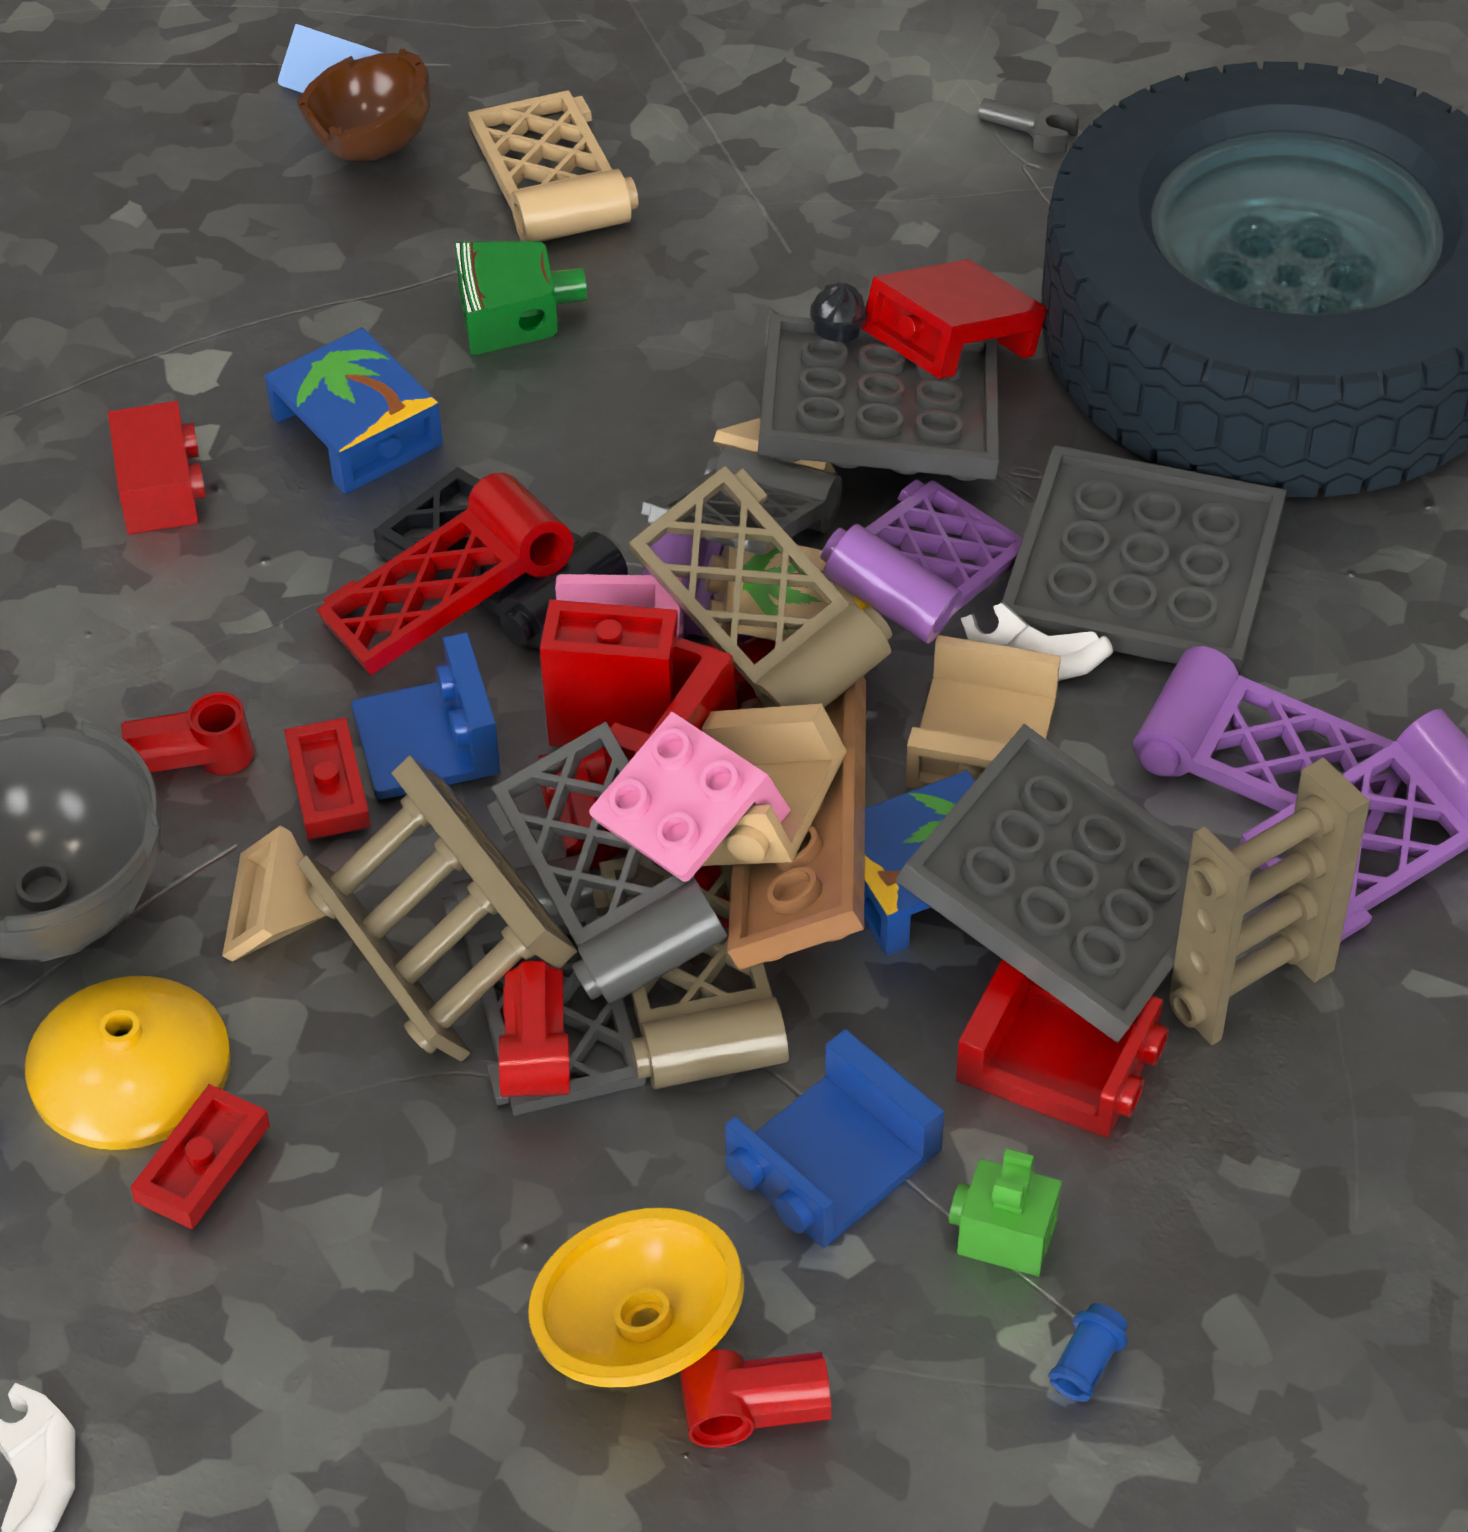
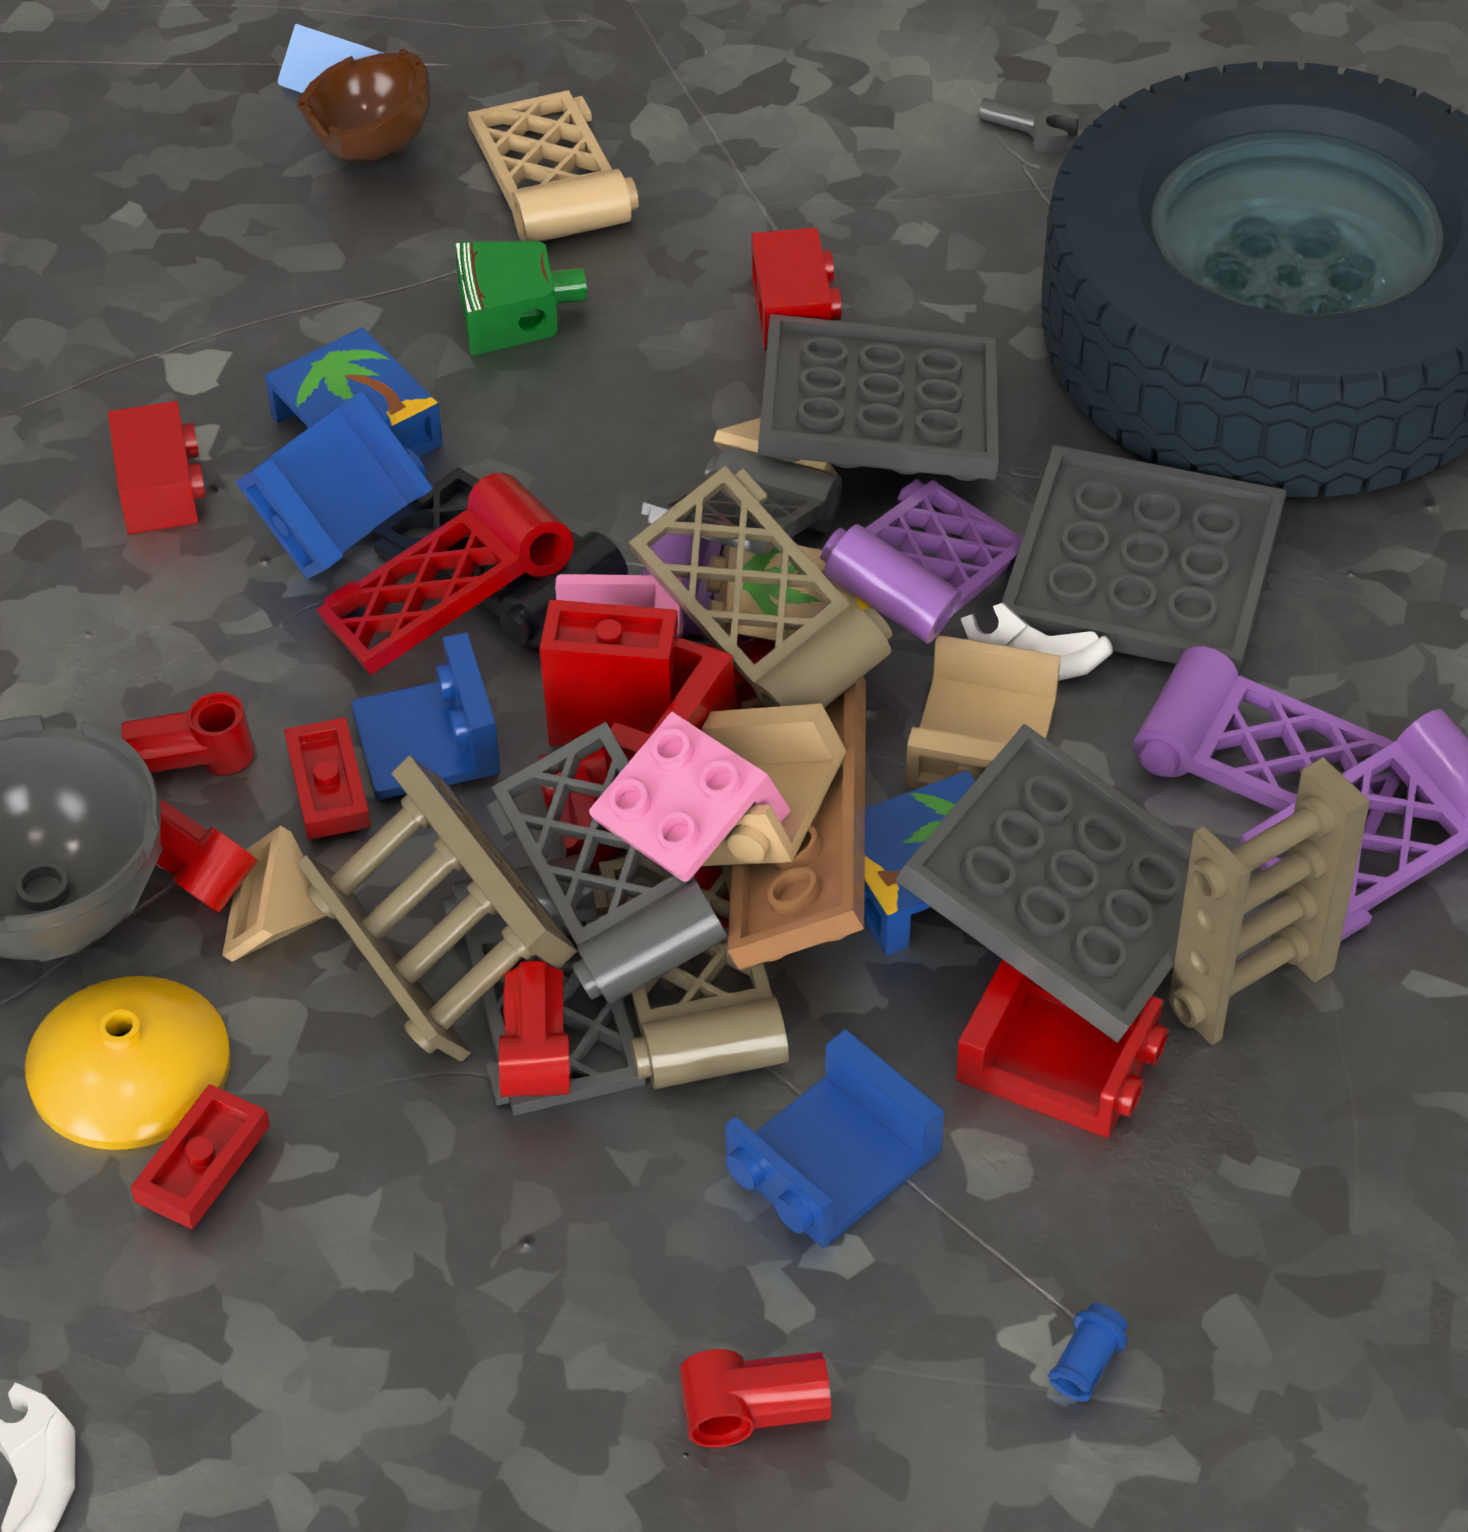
(201, 859): none -> red piece
(334, 484): none -> blue panel
(636, 1297): yellow dish -> none
(793, 277): none -> red brick
(838, 313): black plate -> none
(945, 305): red panel -> none
(1007, 1213): bright green brick -> none

